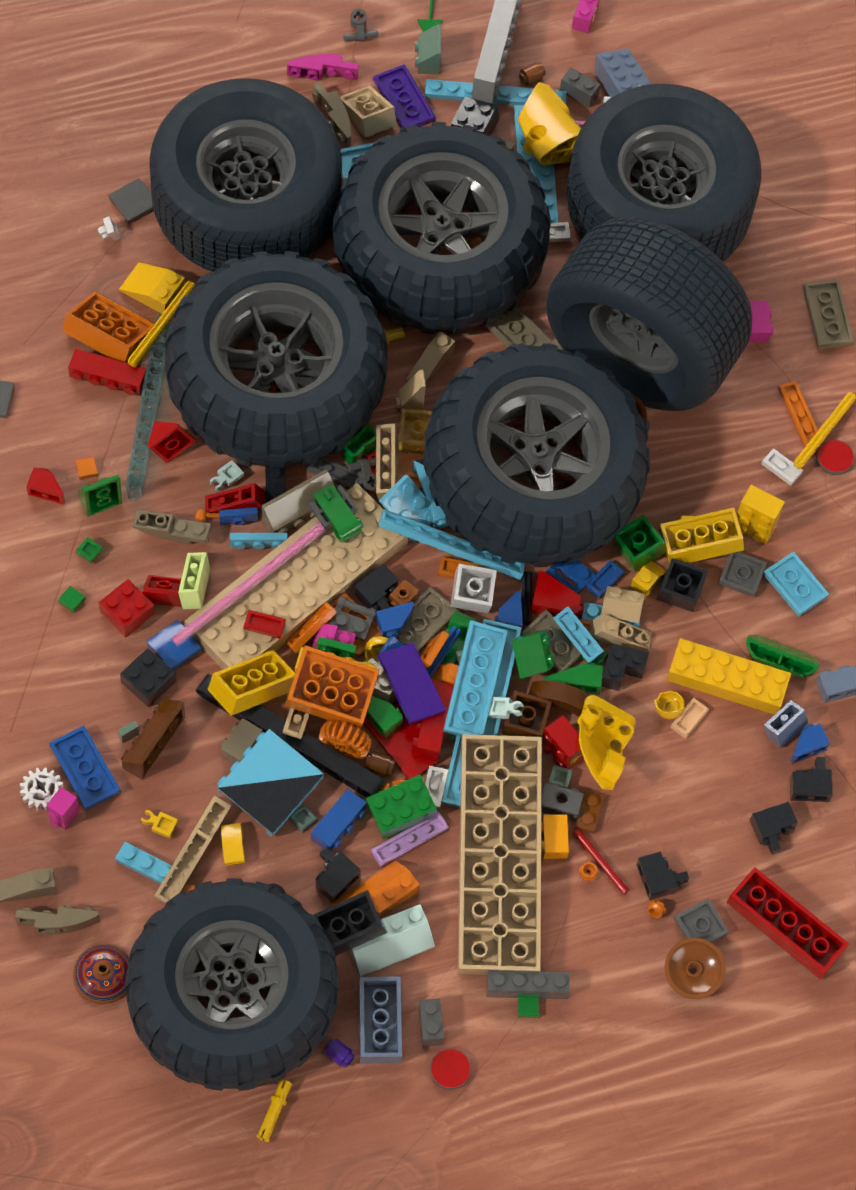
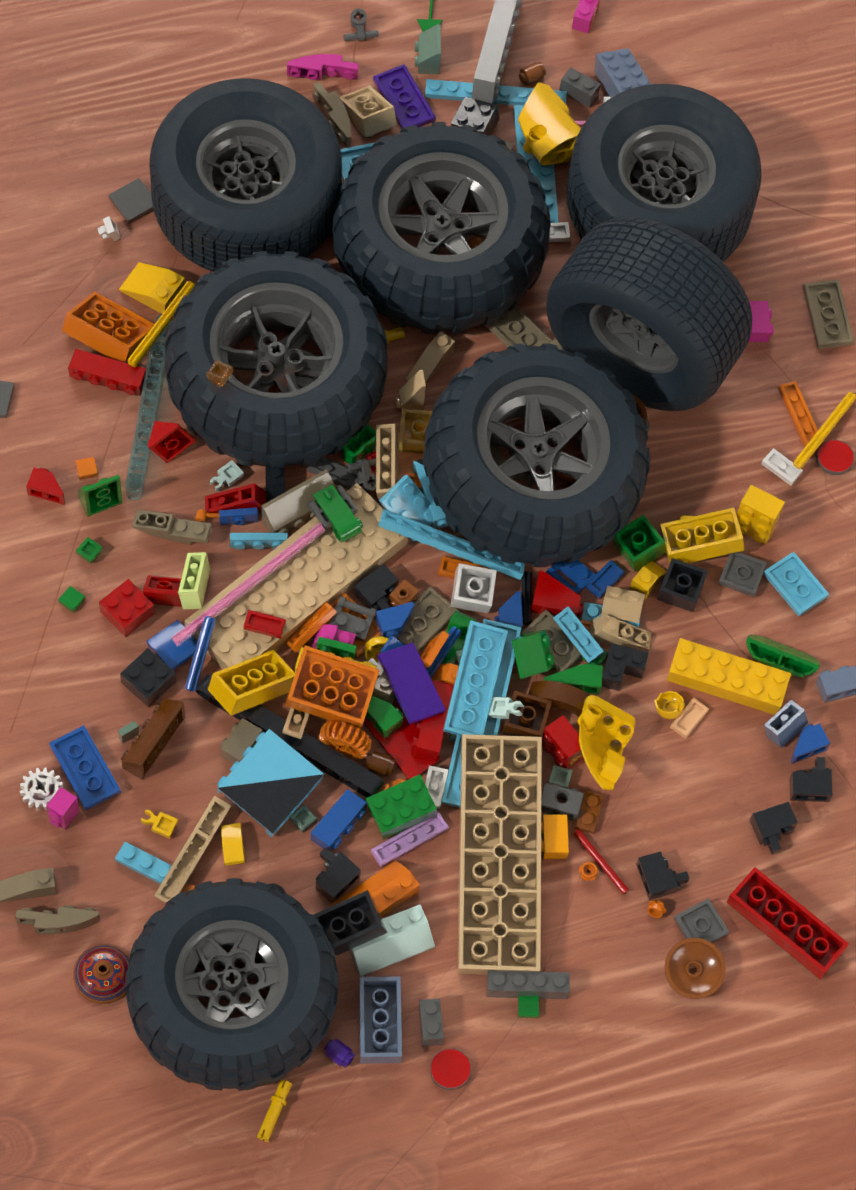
(200, 653): none -> blue axle
(219, 373): none -> clear orange brick

